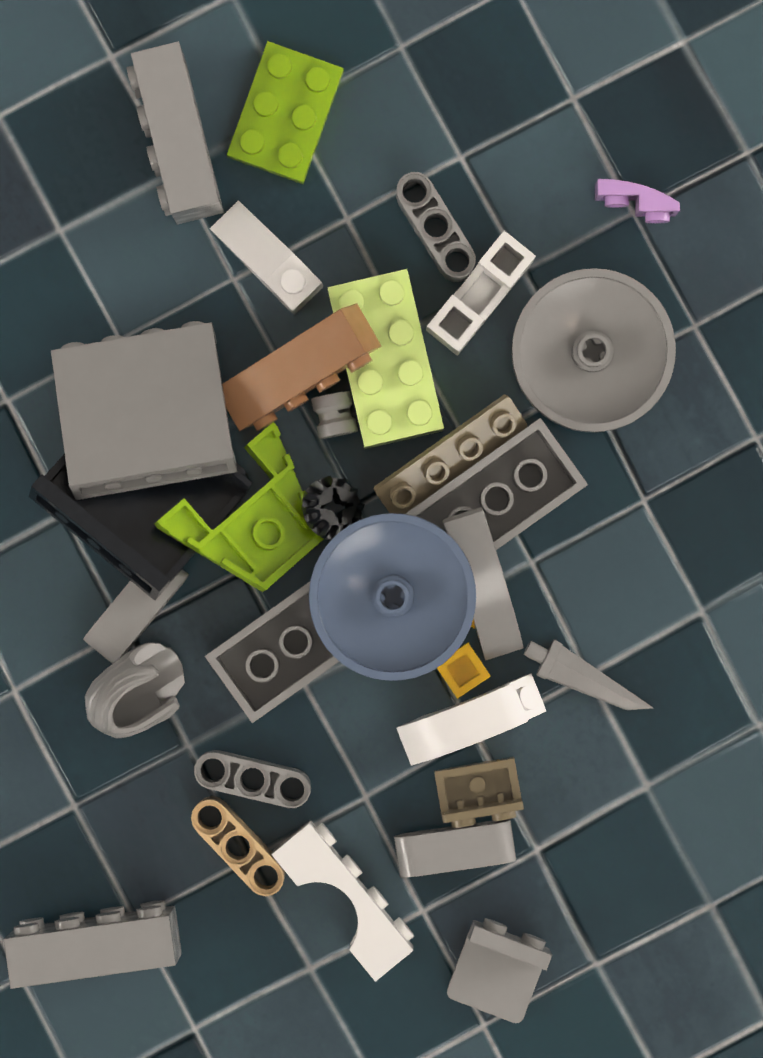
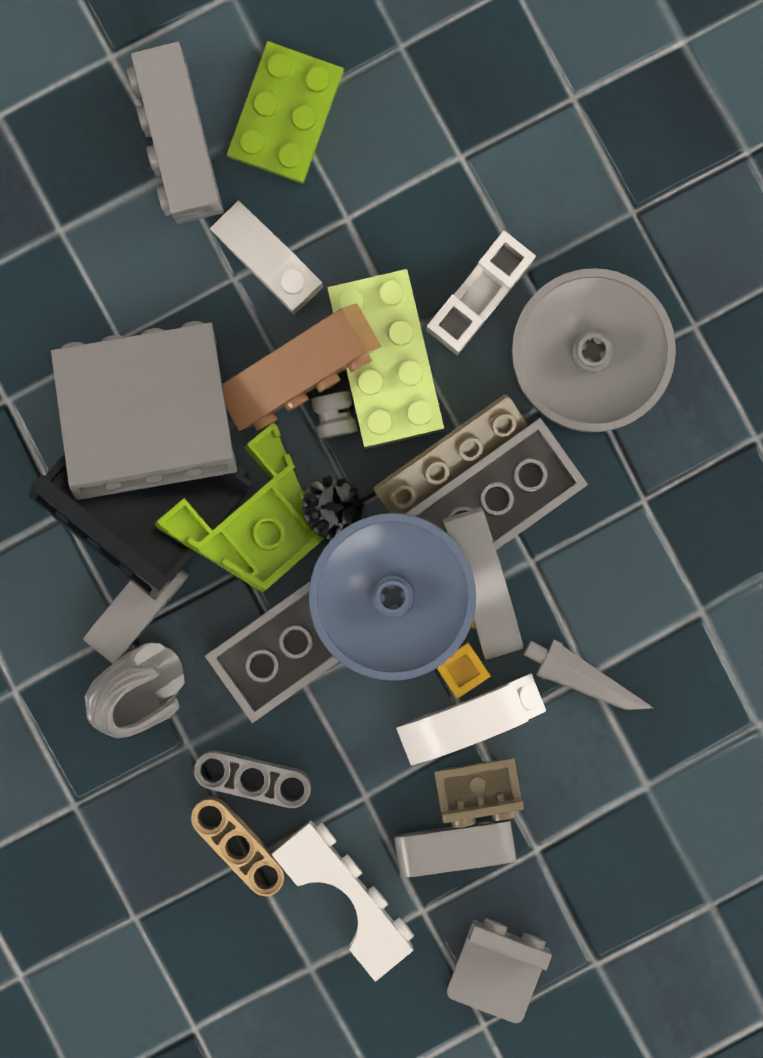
(92, 945): light grey brick -> none
(434, 207): light grey beam -> none
(648, 201): lavender slope -> none

